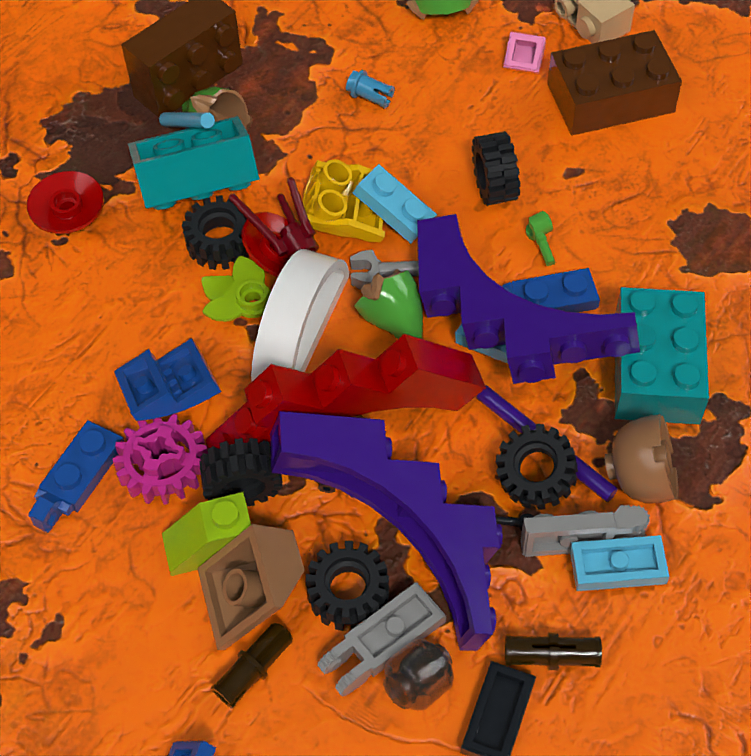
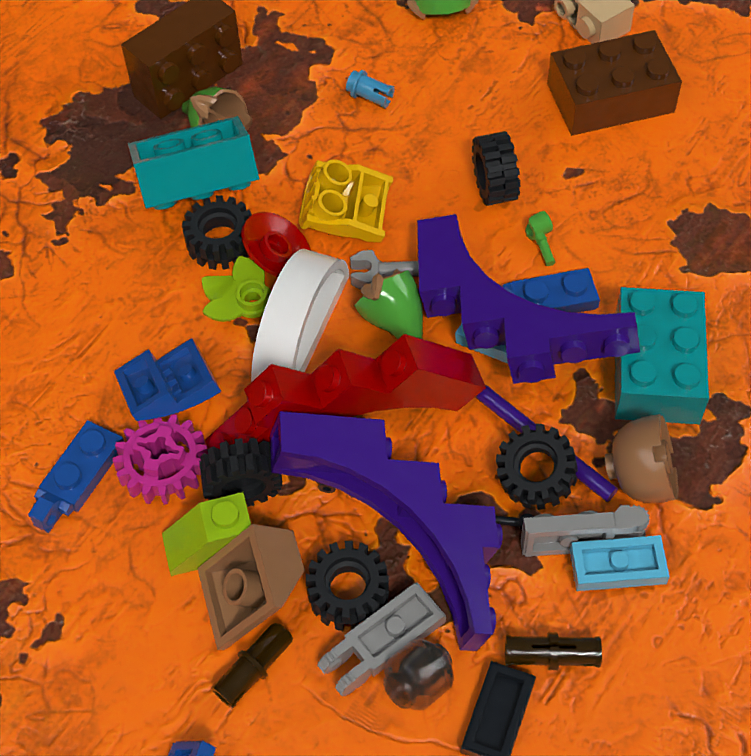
(65, 202): red dish -> none
(187, 119): medium azure bar -> none
(295, 235): dark red plant -> none
(393, 202): medium azure plate -> none
(524, 52): bright pink slope -> none

